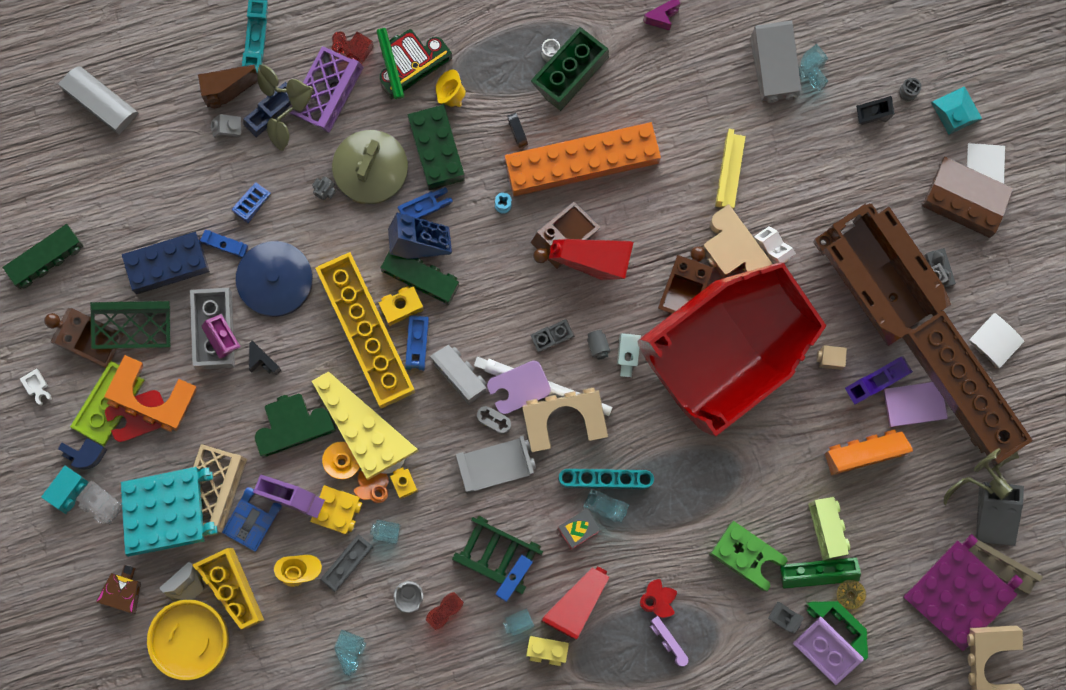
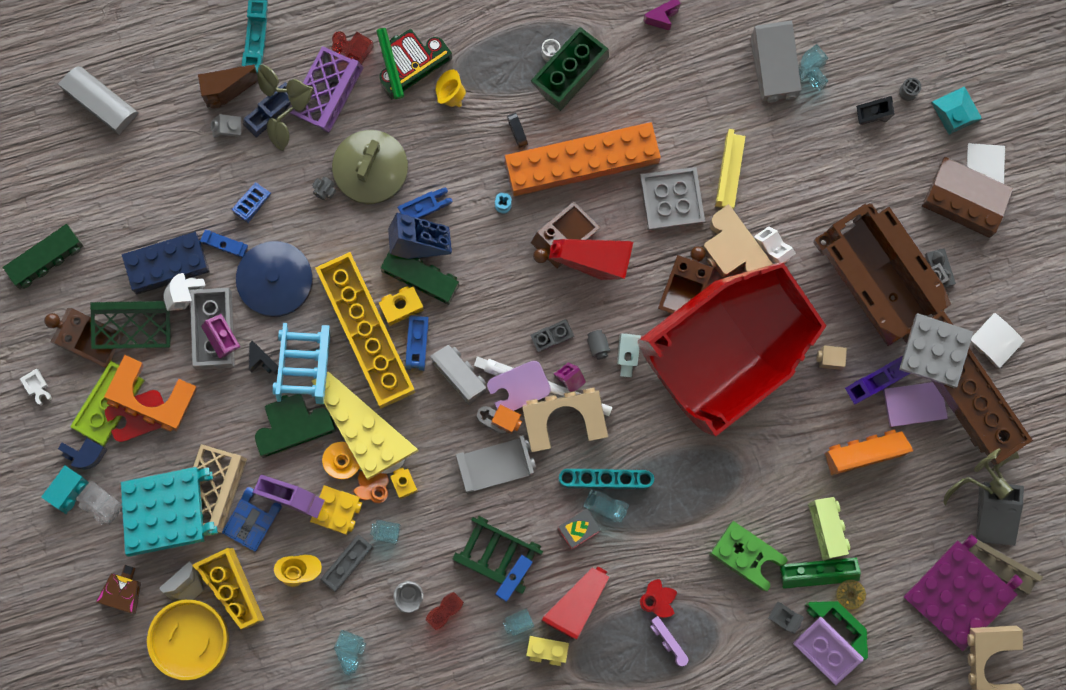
(178, 291): none -> white brick
(318, 373): none -> medium azure fence
(436, 147): dark green brick -> none
(507, 419): none -> orange brick
(570, 376): none -> magenta slope
(672, 198): none -> light grey plate
(936, 350): none -> light grey plate

